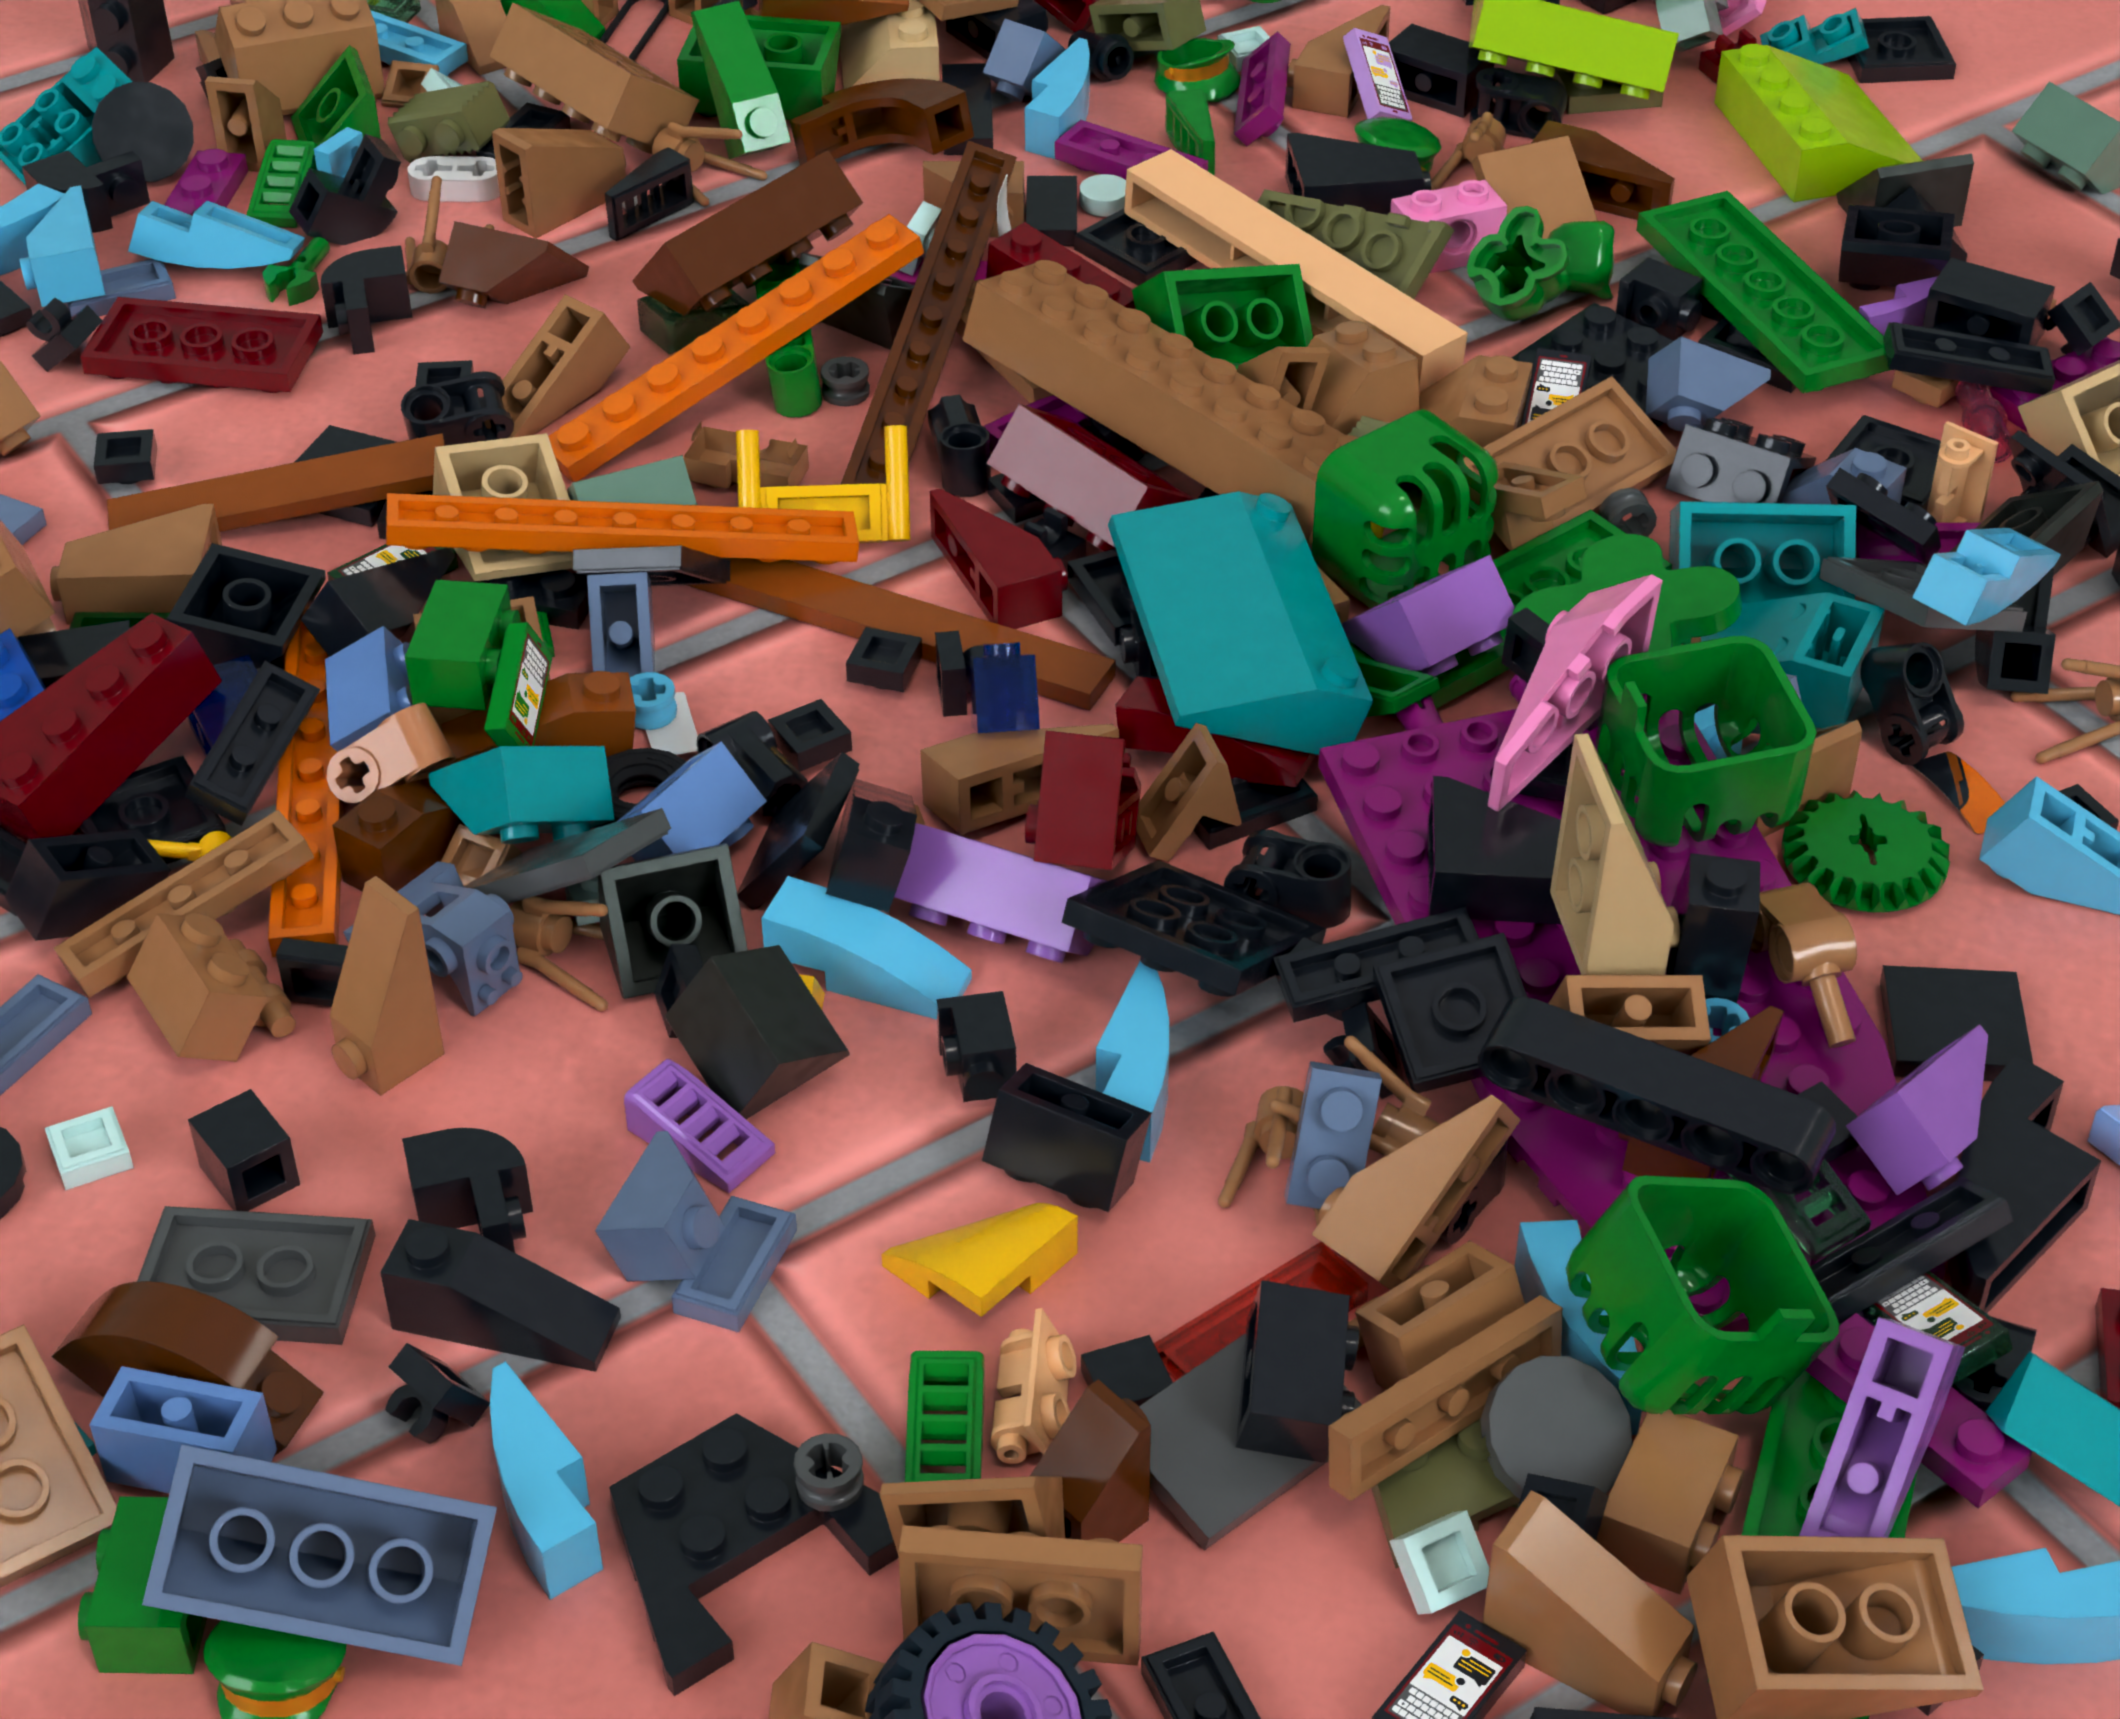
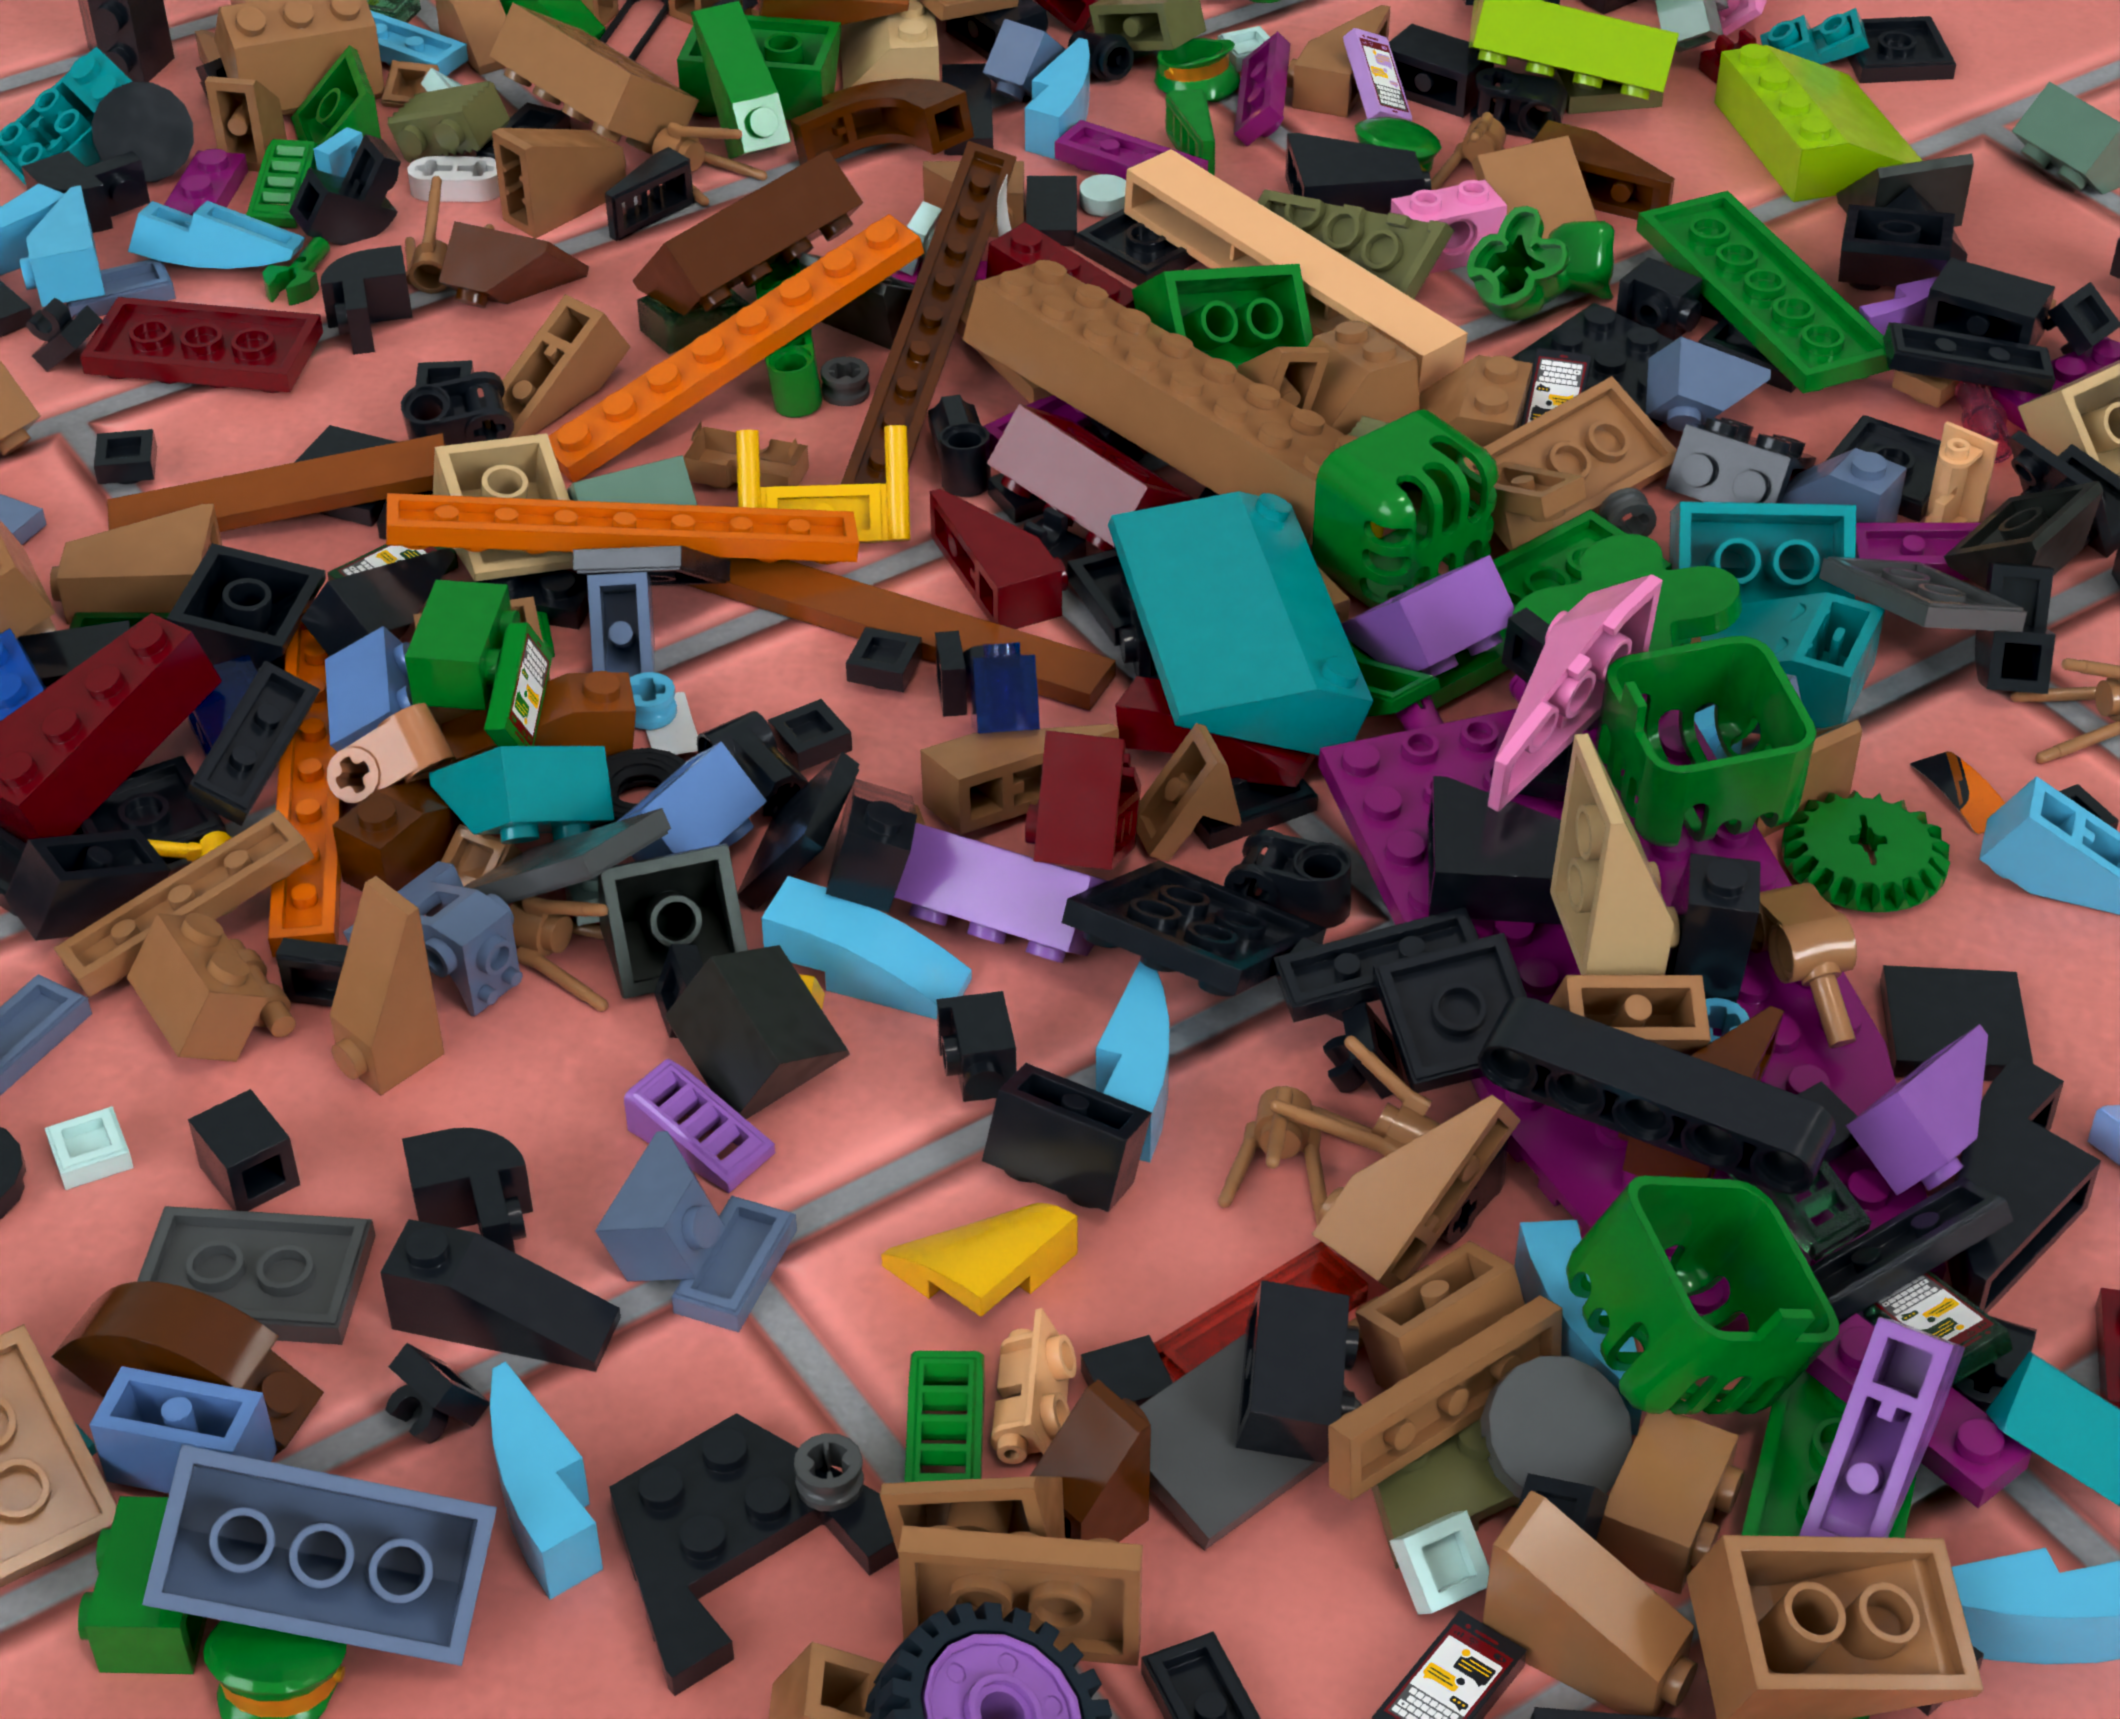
(1331, 1132): sand blue plate -> none
(1905, 527): black plate -> none
(1911, 695): black piece -> none
(1984, 574): medium azure slope -> none

